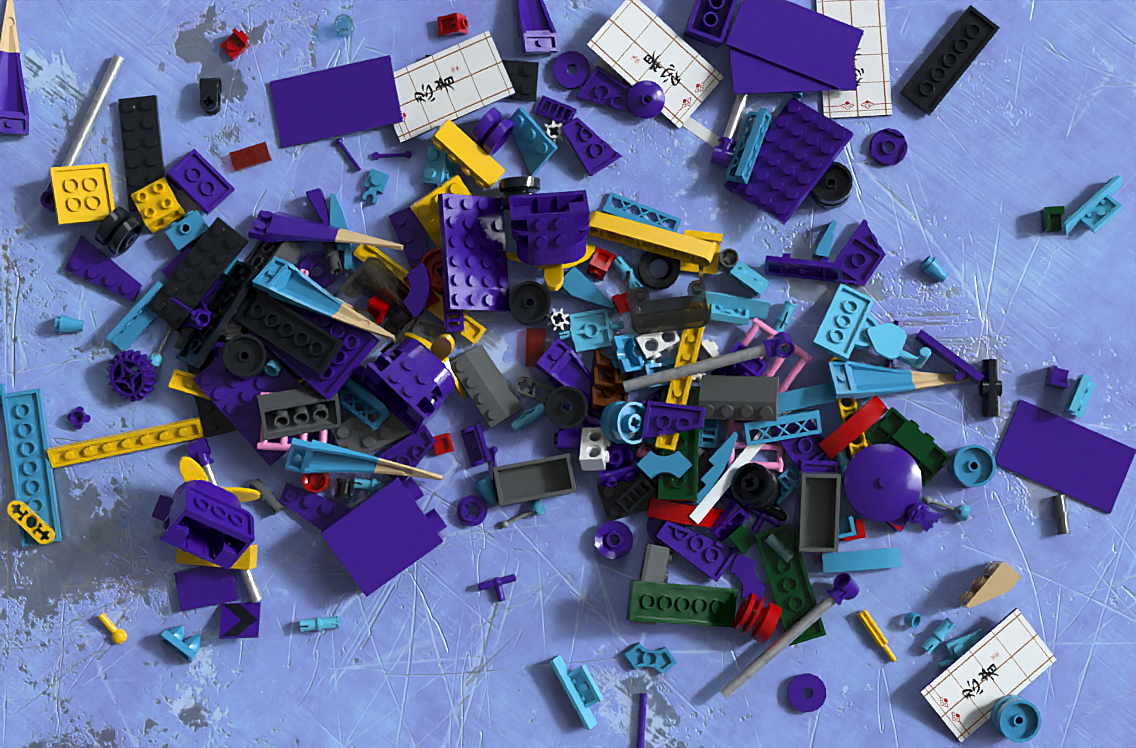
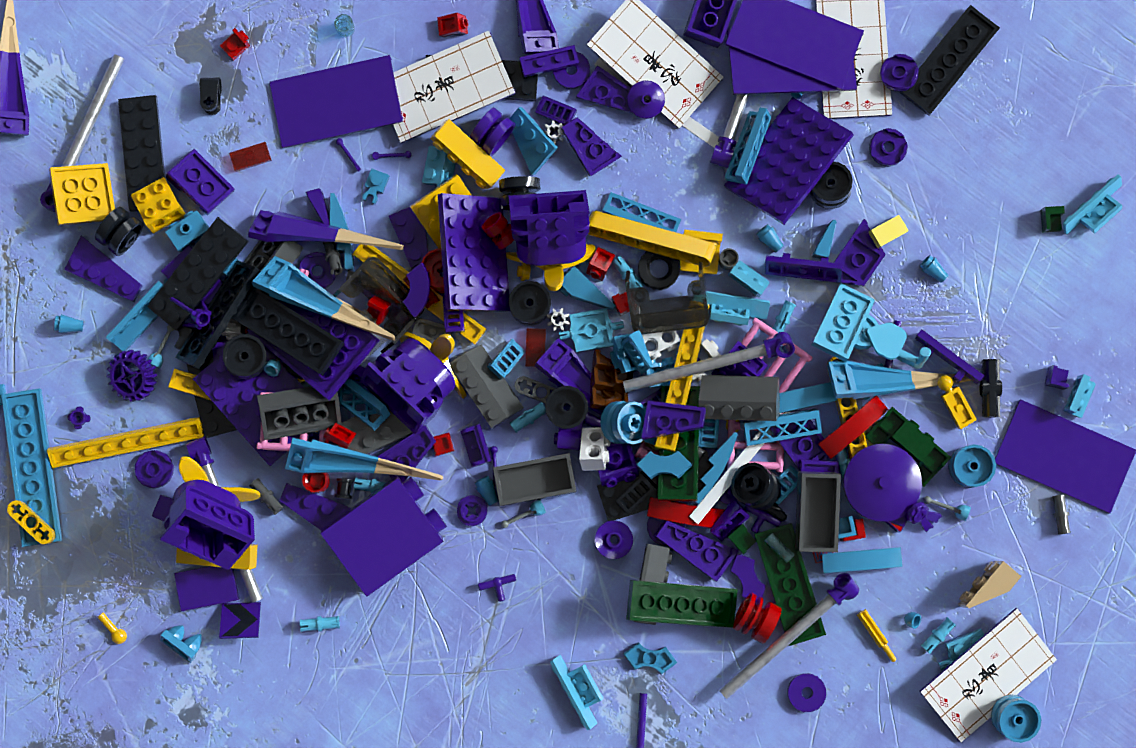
(154, 469): none -> dark purple tile
(339, 435): none -> red bracket
(499, 230): none -> red wheel
(501, 374): none -> dark azure slope
(523, 271): none -> yellow plate
(549, 61): none -> dark purple plate
(637, 350): none -> dark azure slope
(770, 238): none -> dark azure cone
(888, 231): none -> light yellow tile
(899, 72): none -> dark purple tile
(956, 403): none -> yellow plate

